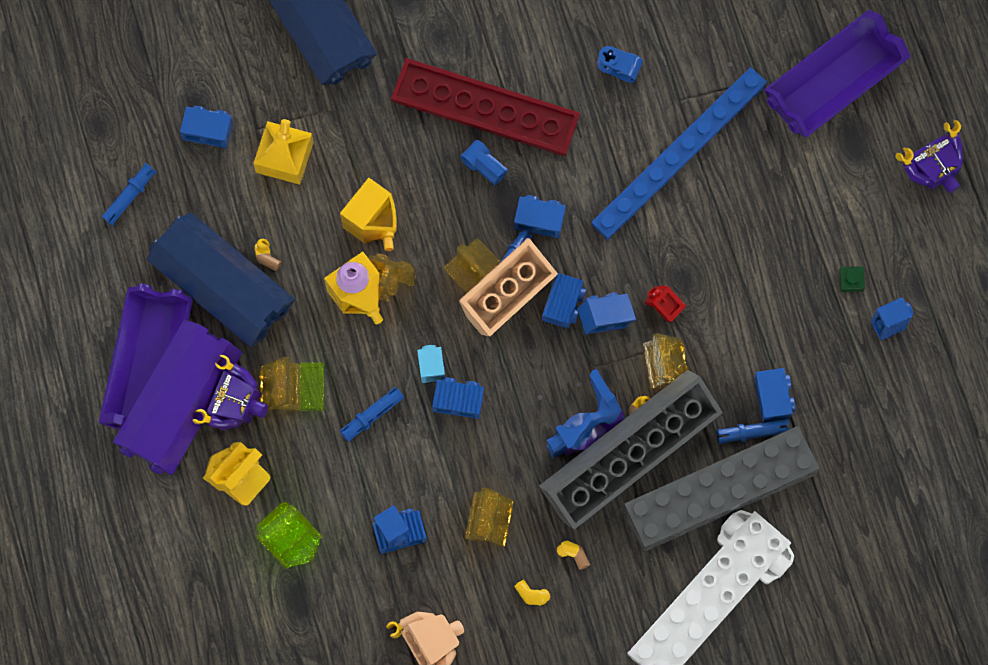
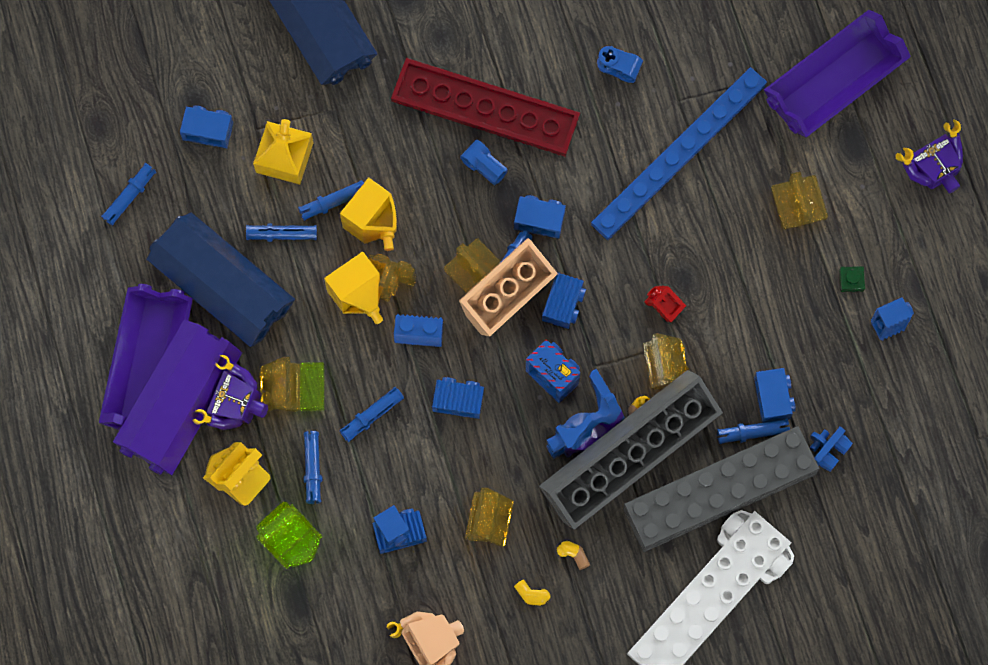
(264, 257): arm -> none
(281, 232): none -> blue pin
(312, 467): none -> blue pin
(330, 201): none -> blue pin
(352, 277): lavender cone -> none
(418, 330): none -> blue brick
(431, 363): medium azure brick -> none
(553, 370): none -> blue brick
(606, 313): blue brick -> none
(799, 201): none -> clear yellow bracket
(838, 441): none -> blue hips

